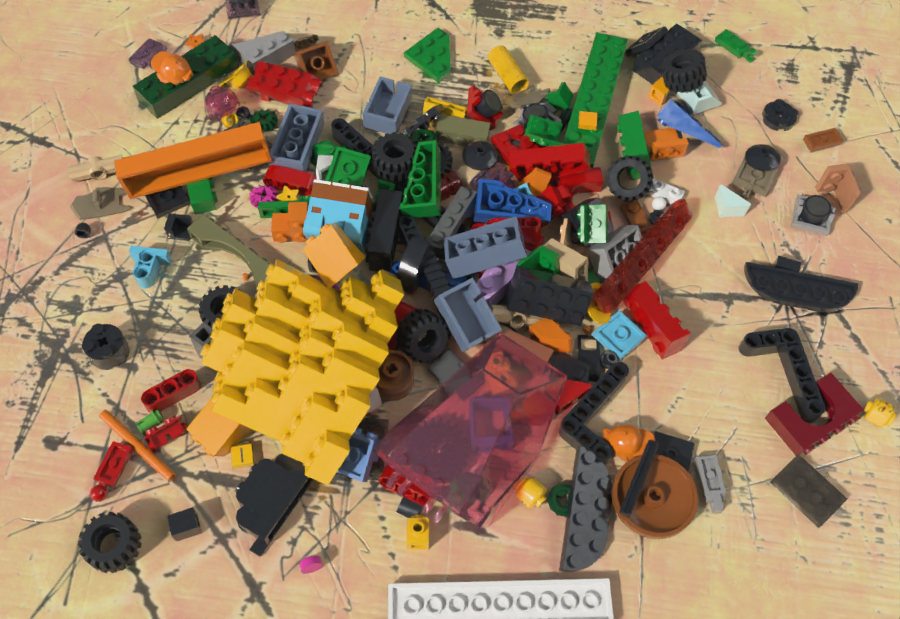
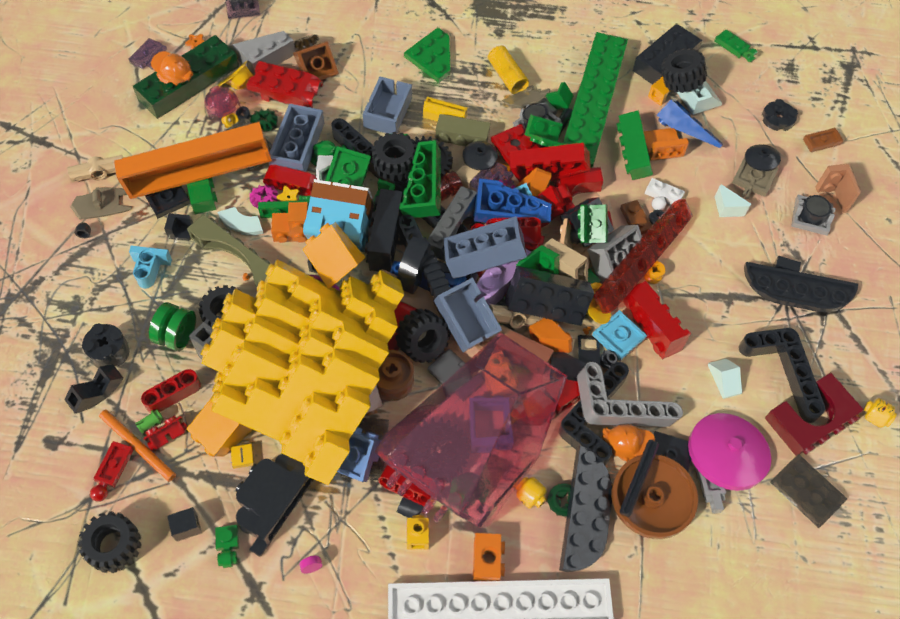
(88, 394): none -> black brick
(172, 326): none -> green wheel
(226, 540): none -> green plate
(240, 223): none -> light aqua tile
(423, 121): black wing -> none
(425, 134): dark green gear -> none
(484, 106): piece -> none
(488, 544): none -> orange brick
(587, 120): light orange tile -> none
(614, 178): black tyre -> none
(620, 411): none -> light grey beam
(646, 41): black tile -> none
(655, 277): none -> light orange wheel
(726, 377): none -> light aqua slope
(729, 451): none -> dark pink dish

